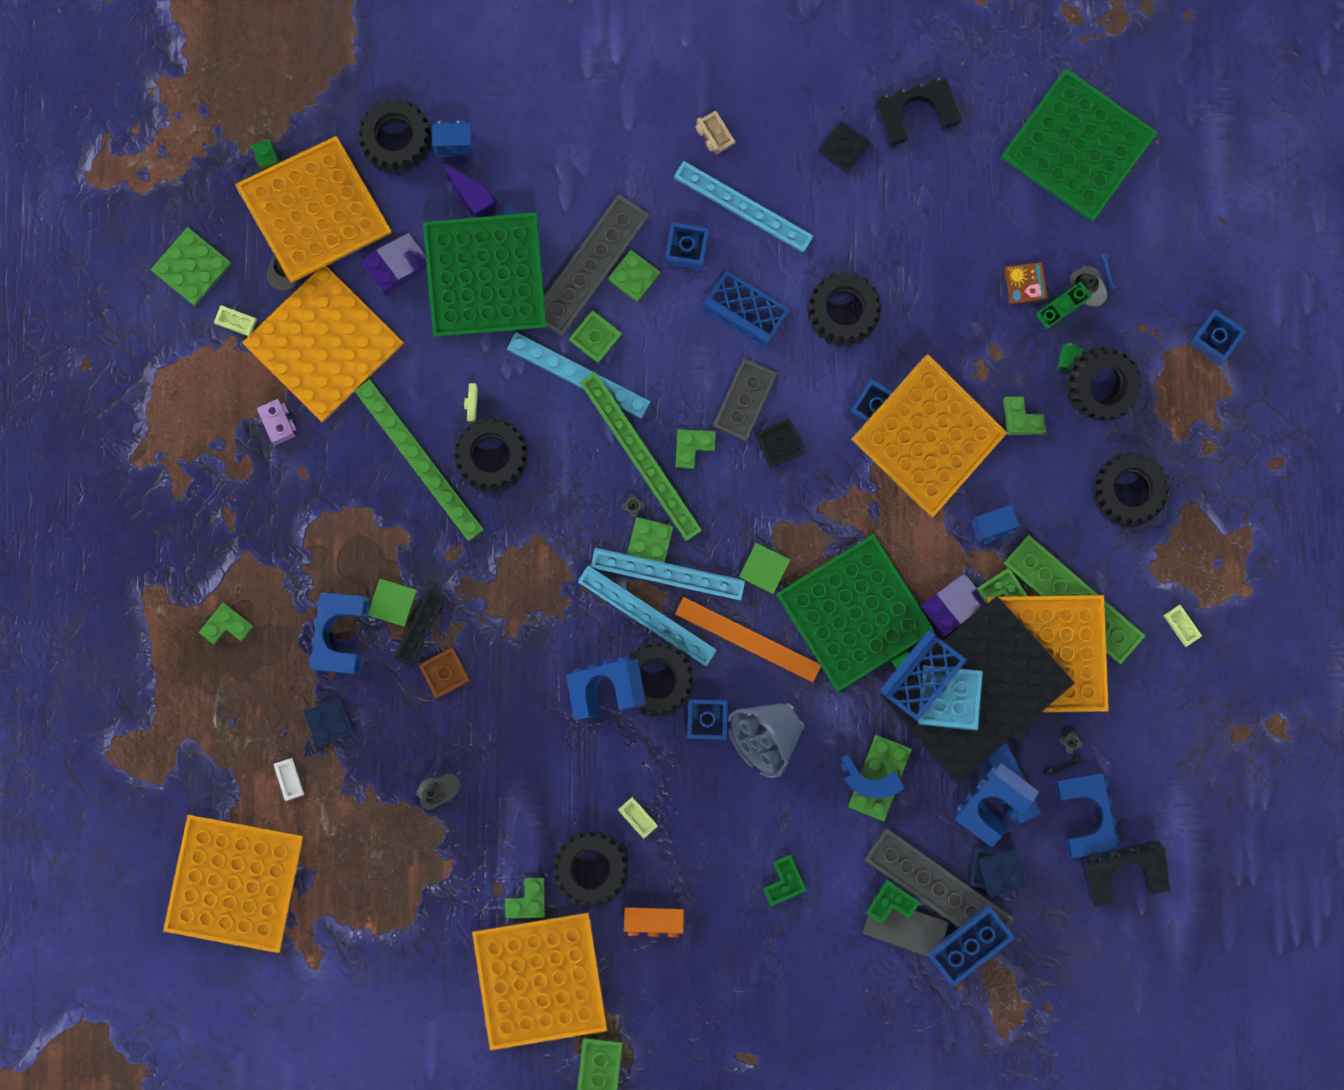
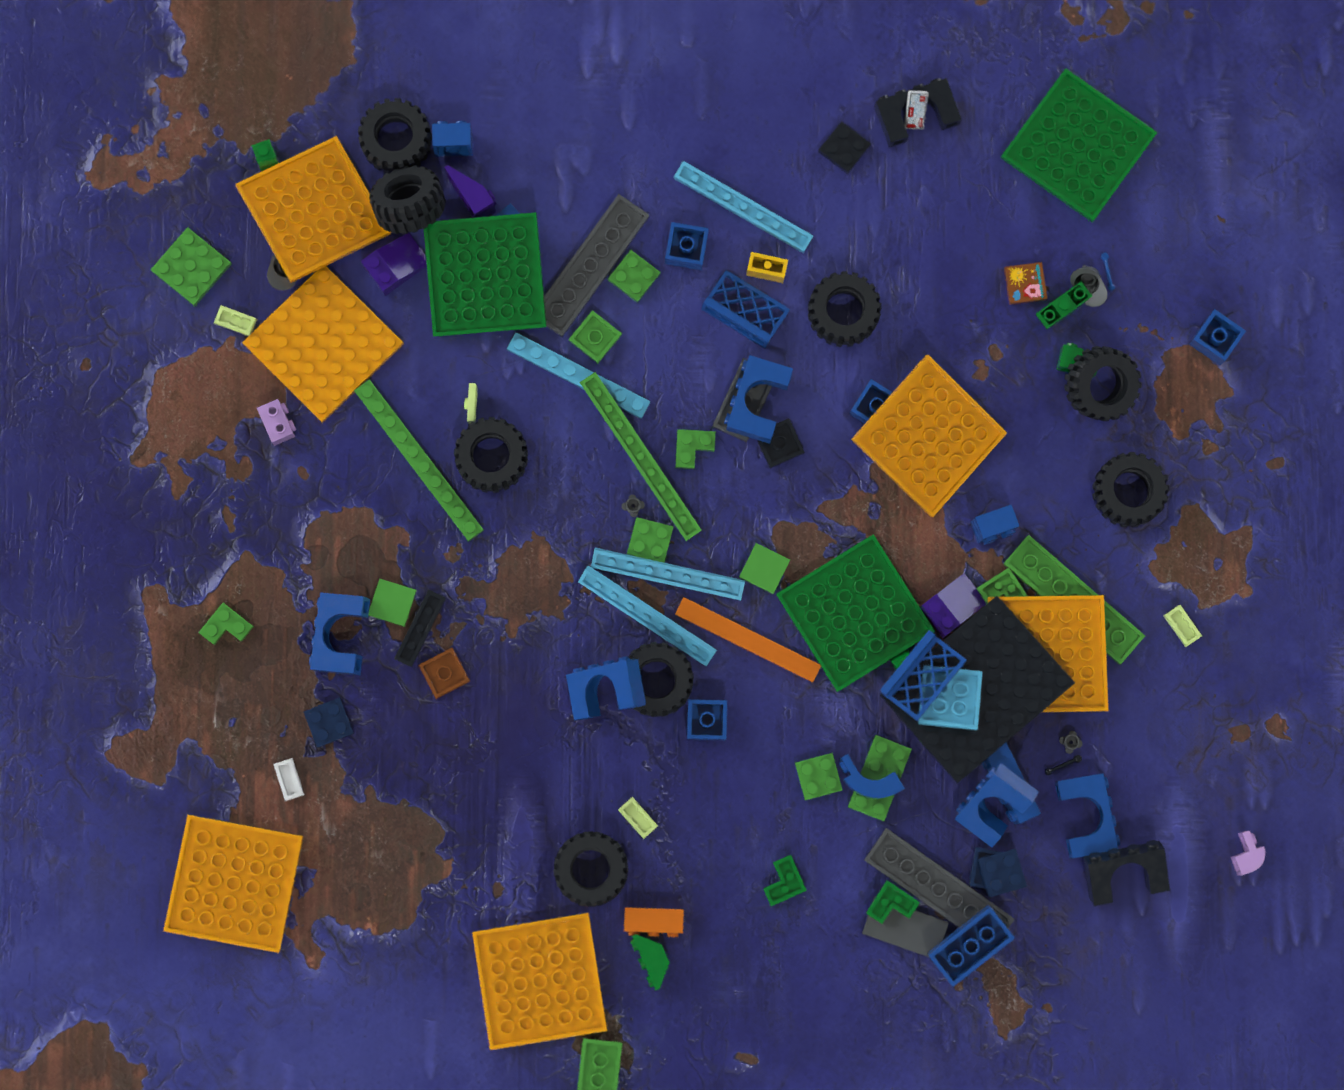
(407, 199): none -> black tyre
(437, 791): dark grey piece -> none
(532, 905): bright green plate -> none
(652, 958): none -> green slope
(715, 132): tan bracket -> none
(756, 372): none -> blue arch
(766, 736): sand blue cone -> none
(767, 267): none -> yellow brick
(818, 776): none -> bright green plate
(916, 109): none -> tile
(1018, 421): bright green plate -> none
(1251, 858): none -> lavender brick

